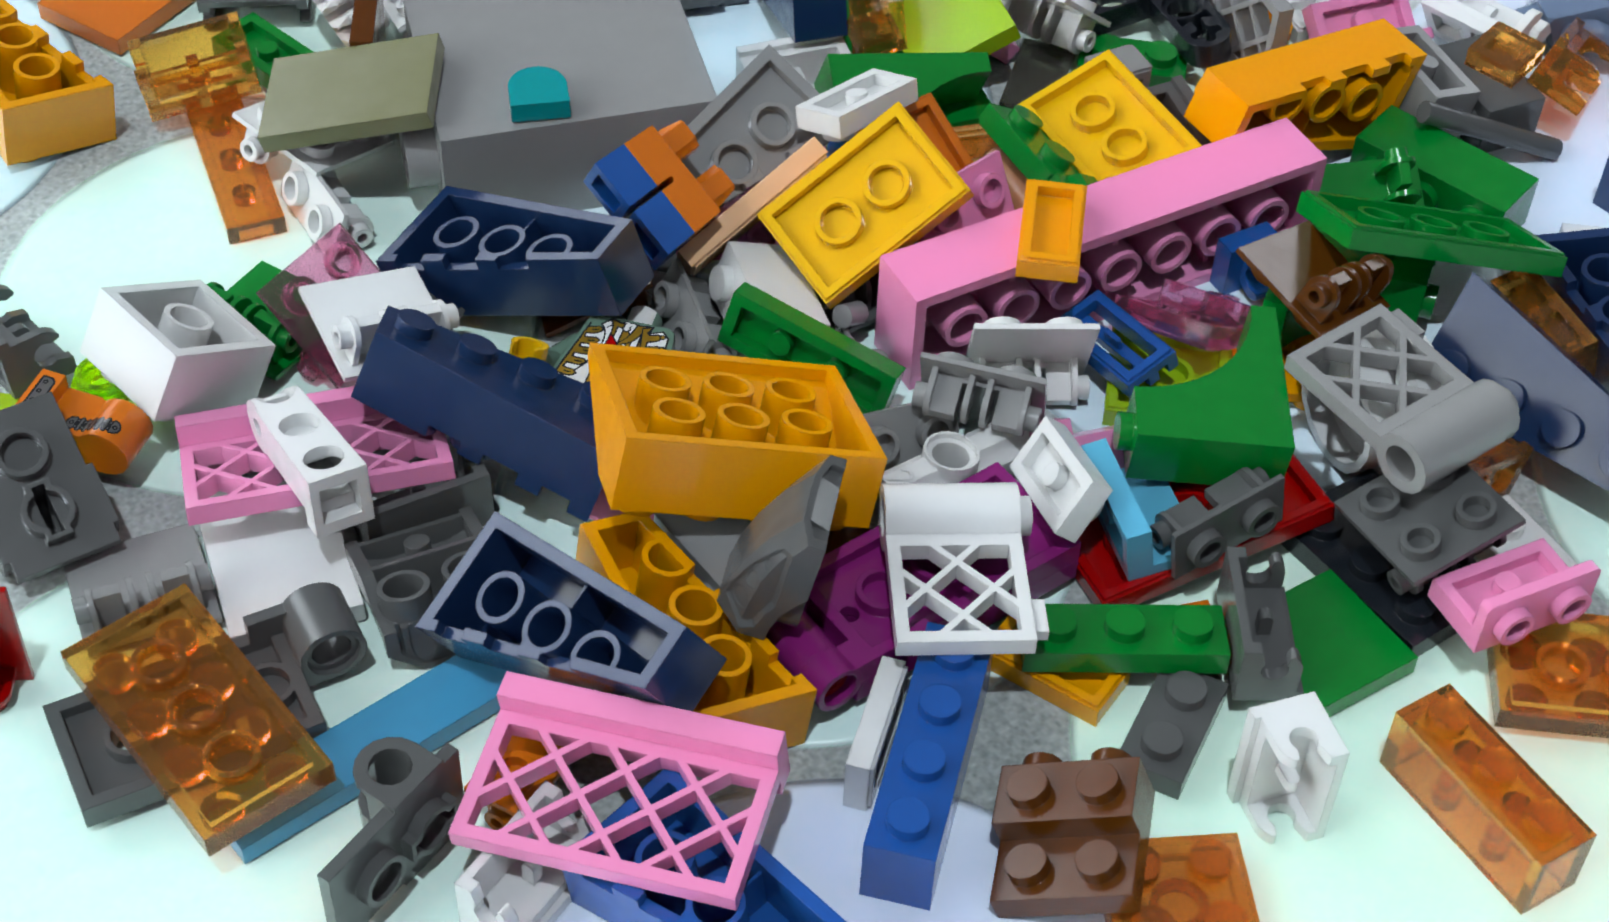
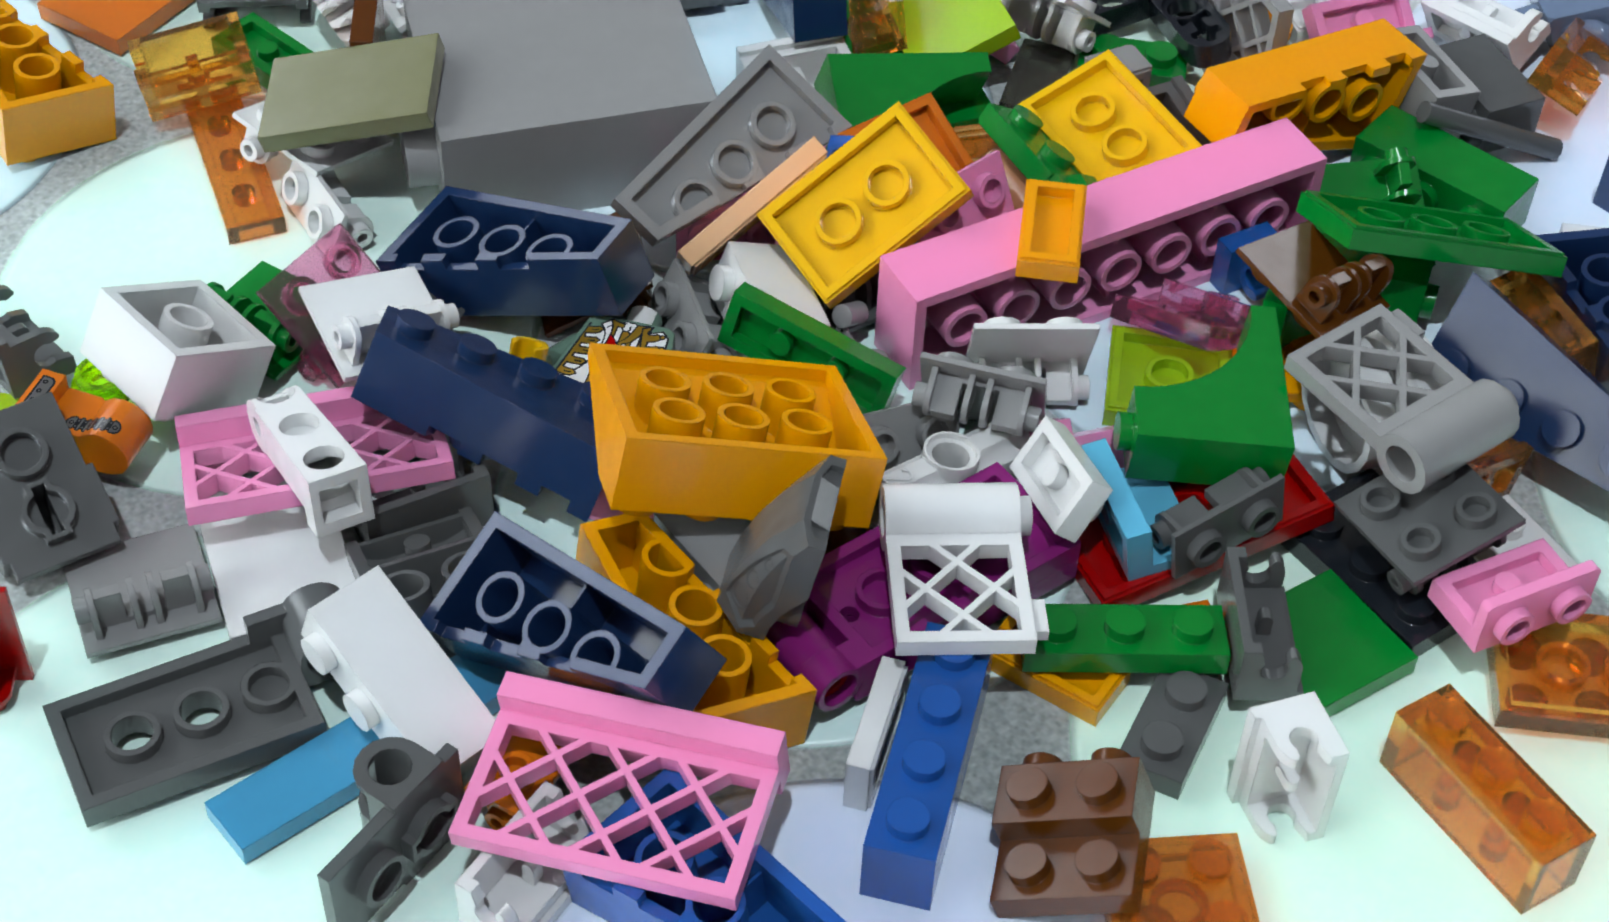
(198, 718): clear orange plate -> none
(394, 669): none -> white brick
(538, 95): teal tile -> none
(655, 163): hips -> none
(855, 104): white plate -> none
(1141, 369): blue tile -> none
(1504, 54): clear orange tile -> none

